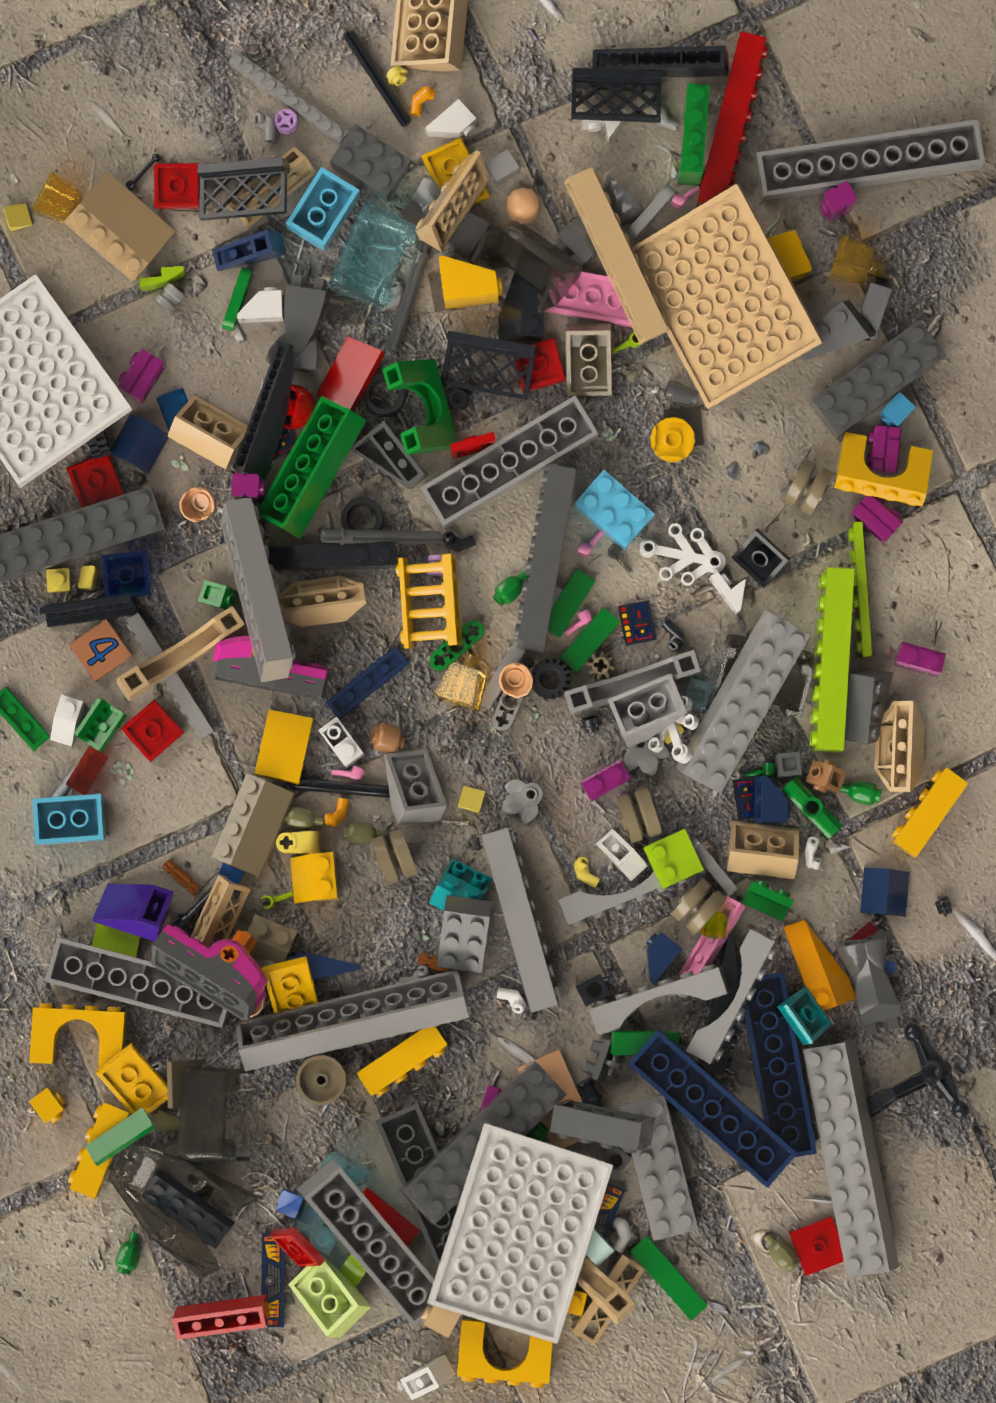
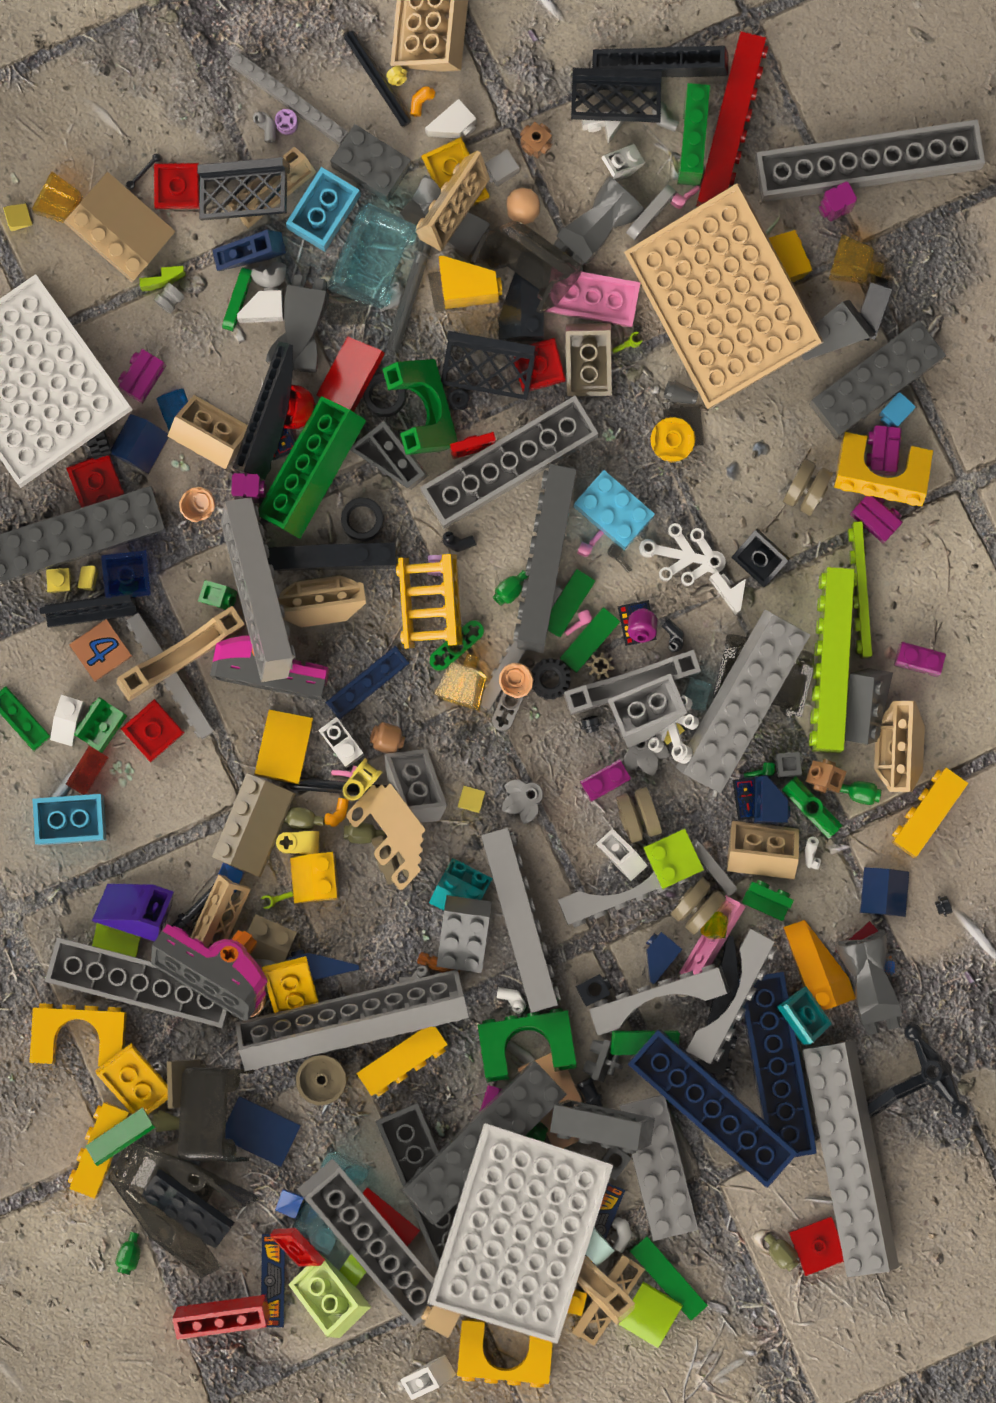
(49, 1105): yellow brick -> none
(181, 877): dark orange axle -> none
(261, 1131): none -> dark blue tile
(269, 276): none -> light grey hair
(361, 779): none -> light yellow piece
(380, 536): dark grey axle -> none
(399, 825): none -> tan piece
(496, 1035): none -> green arch
(532, 146): none -> medium nougat brick
(583, 874): light yellow arm -> none
(616, 255): tan brick -> none
(623, 162): none -> white slope
(642, 625): none -> magenta head
(651, 1315): none -> lime slope

